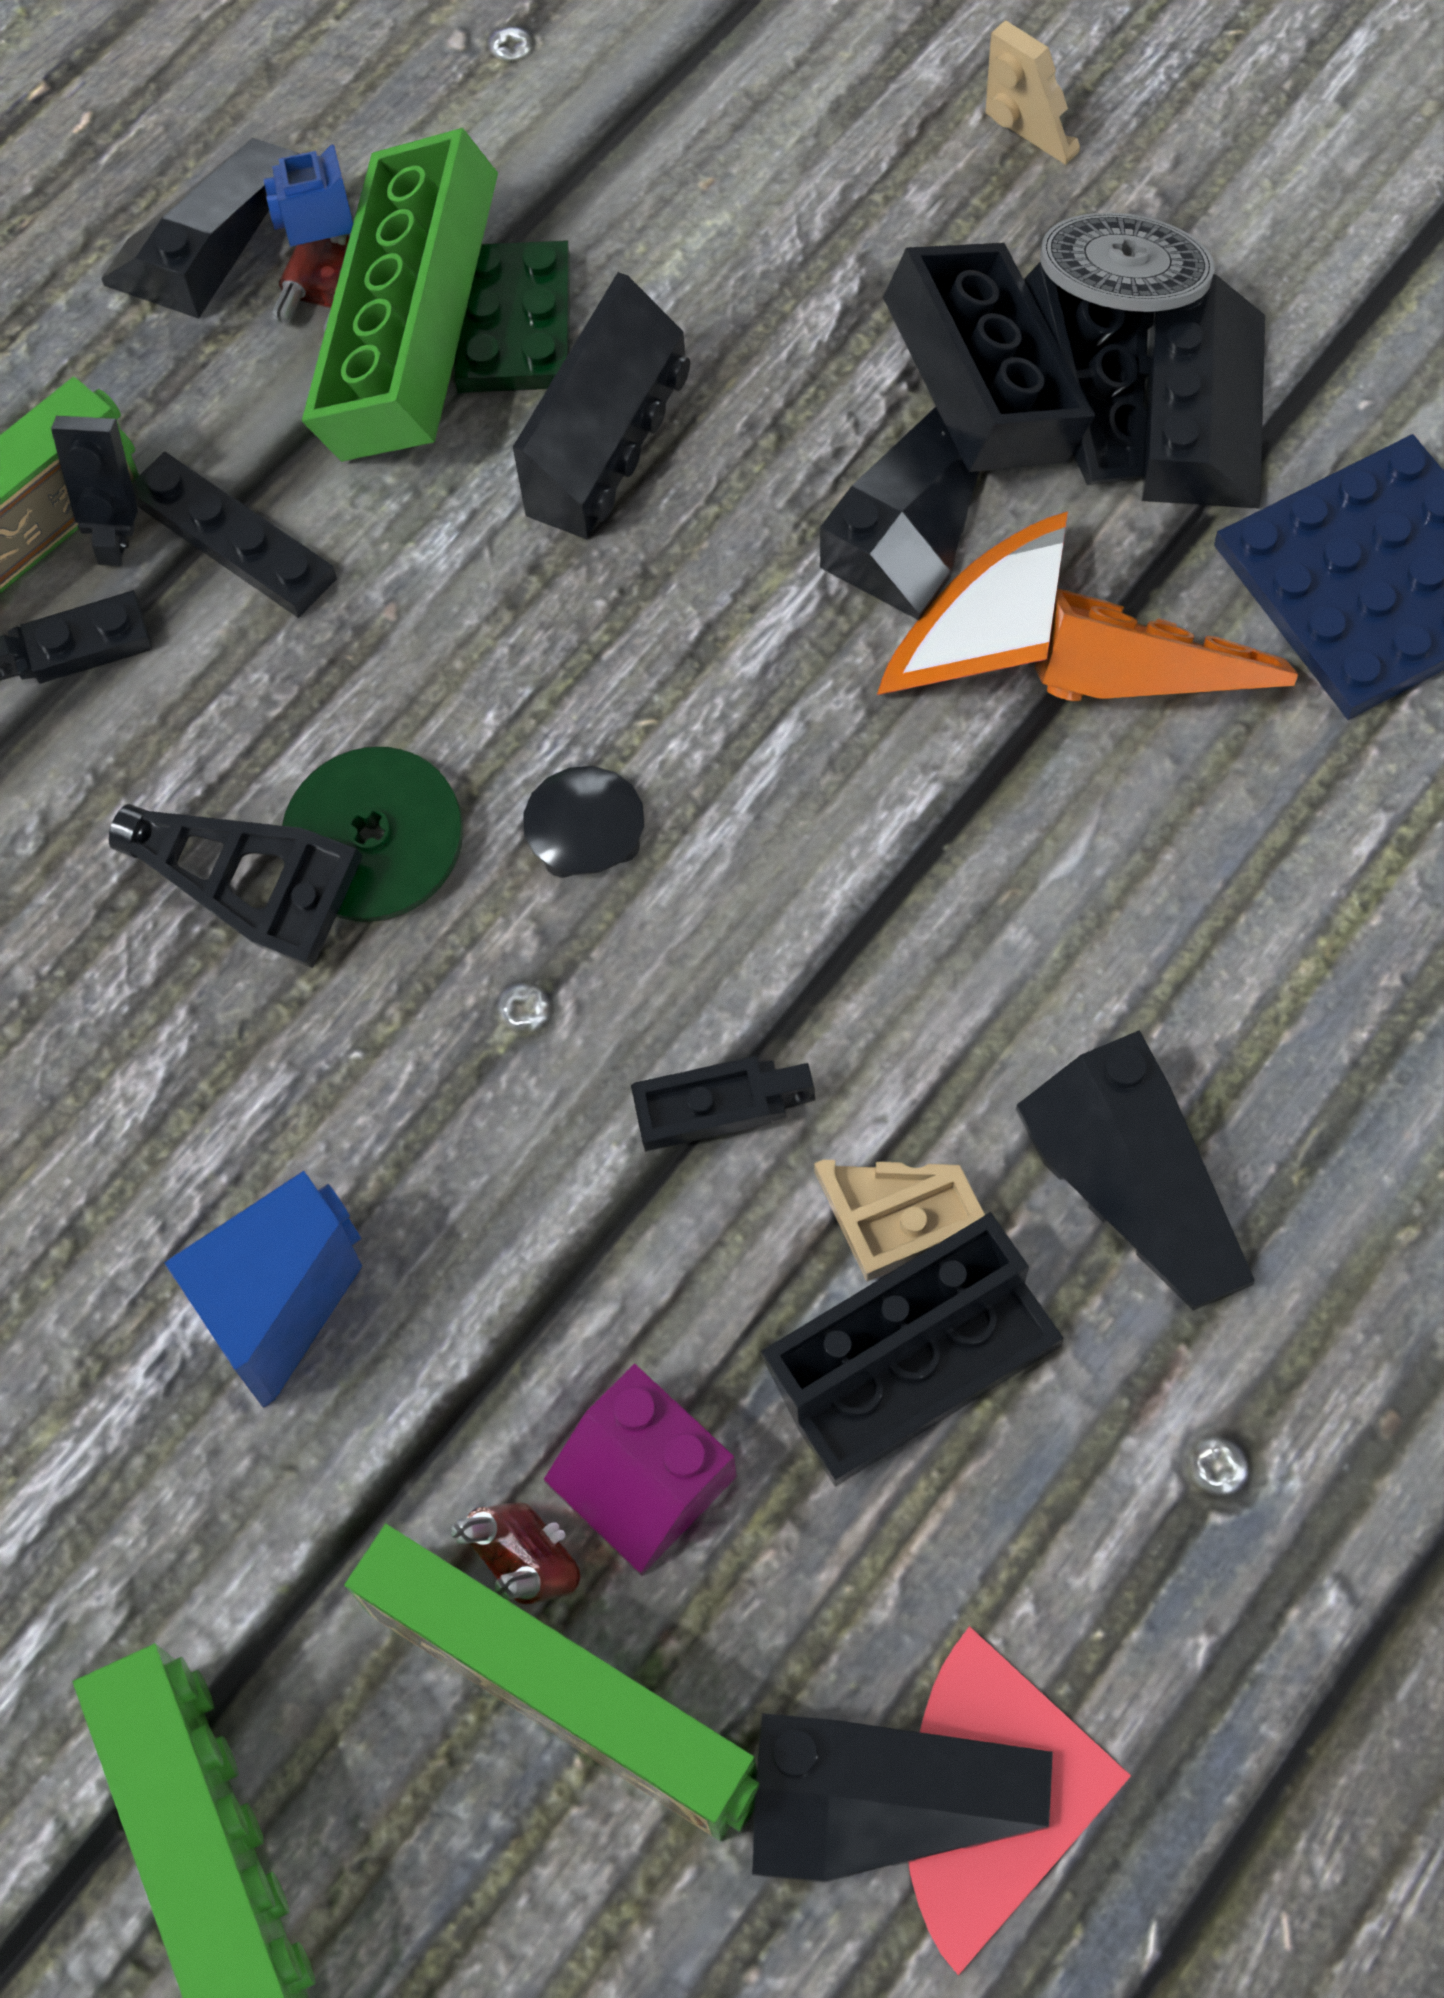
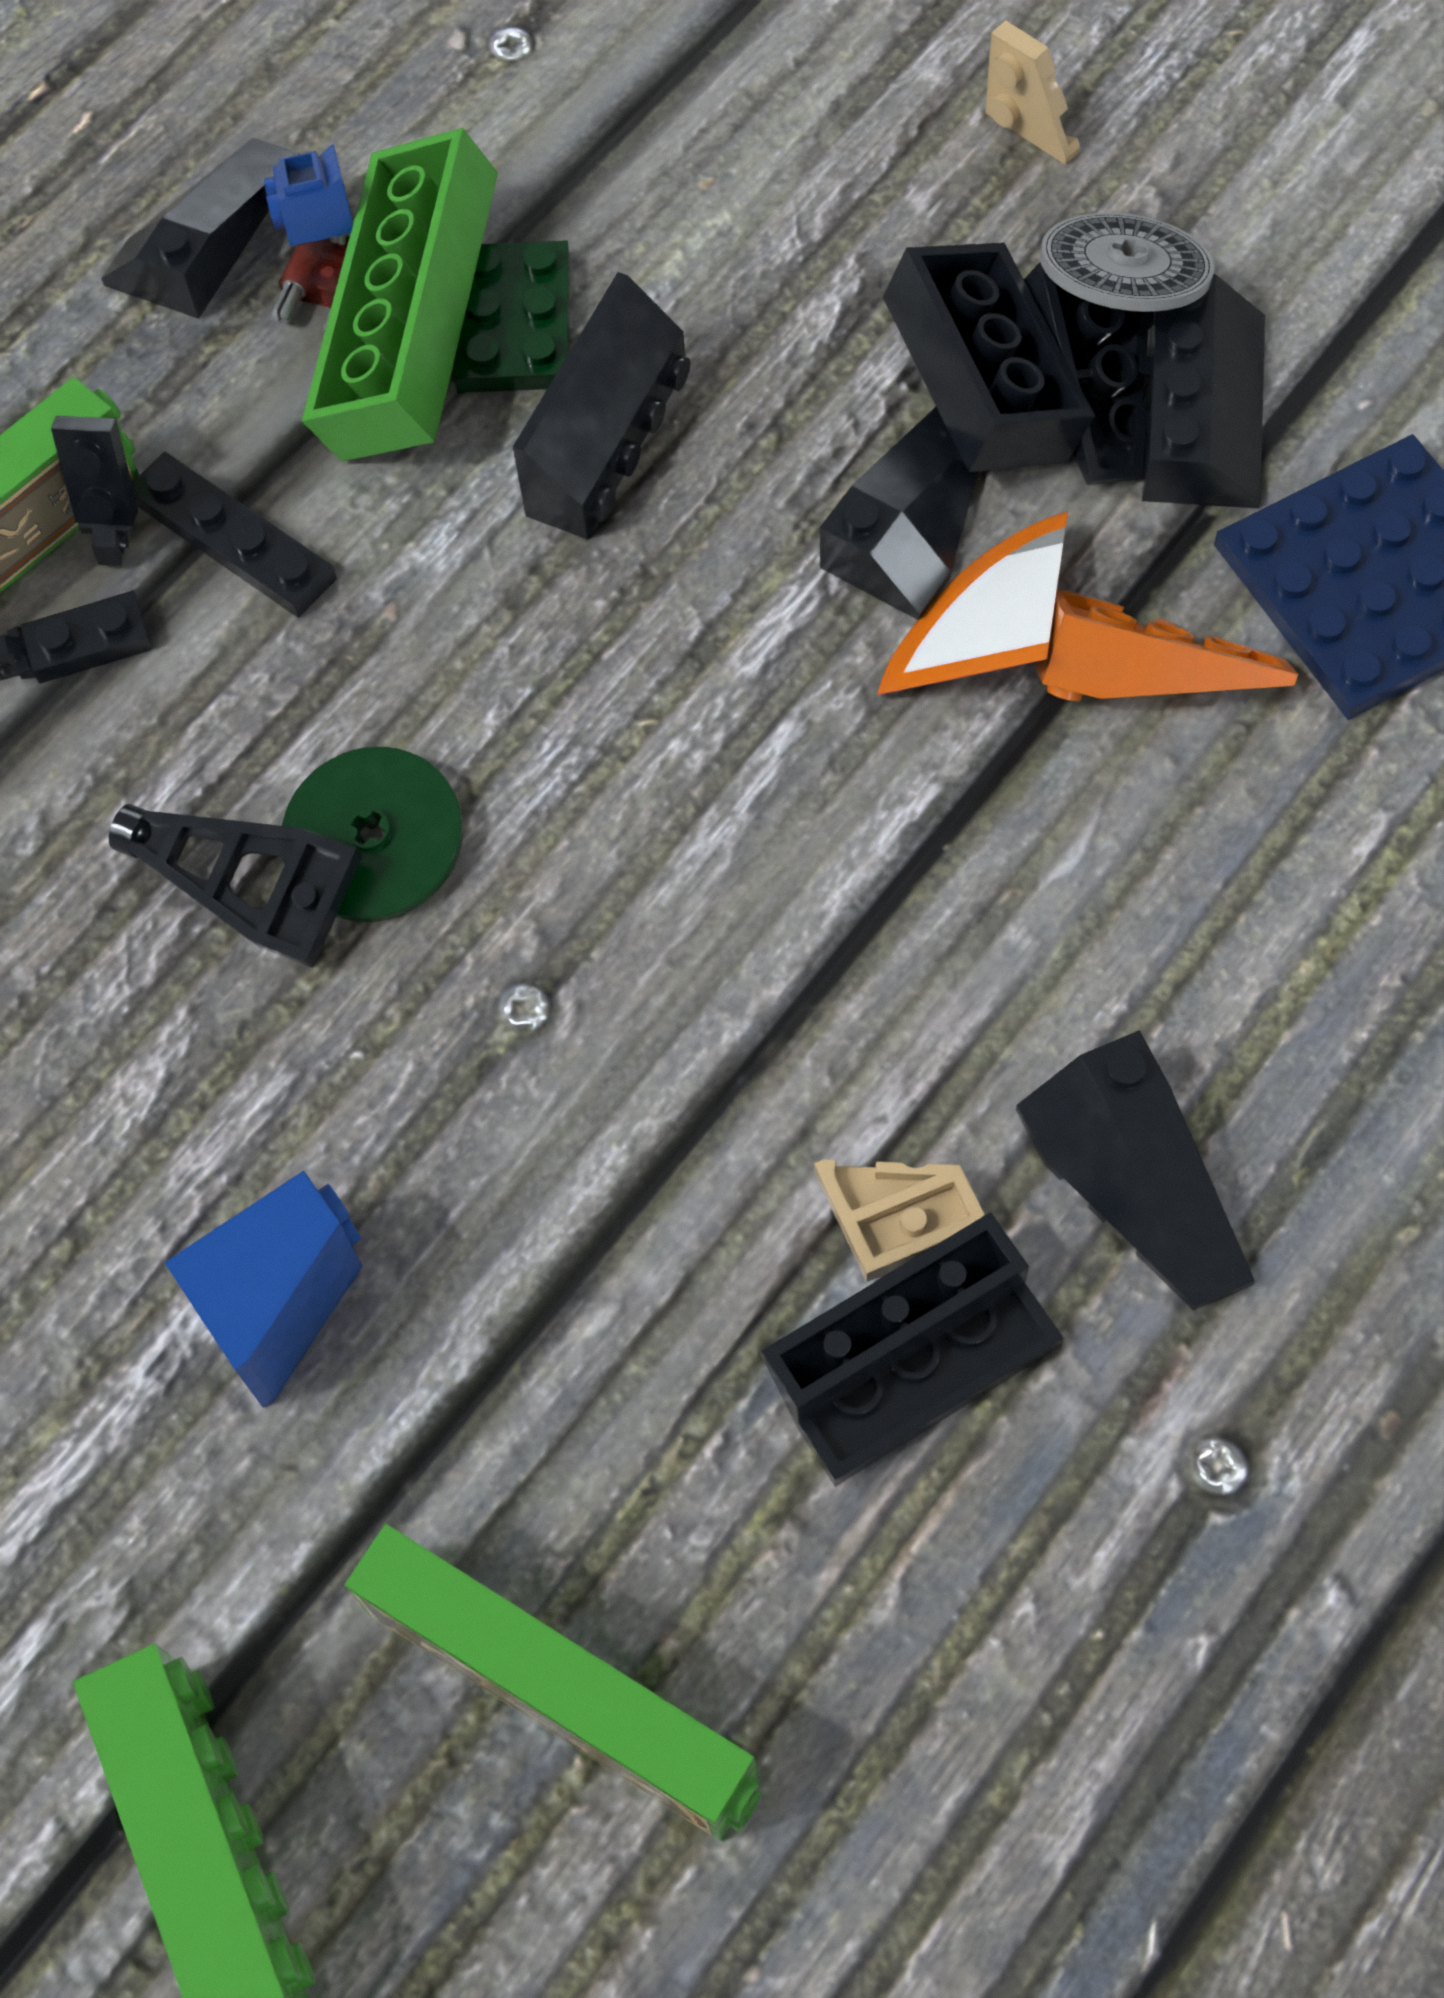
(520, 1552): clear red piece -> none
(583, 821): black dish -> none
(640, 1469): magenta slope -> none
(717, 1100): black hinge -> none
(876, 1796): black wedge -> none
(977, 1888): coral sticker -> none

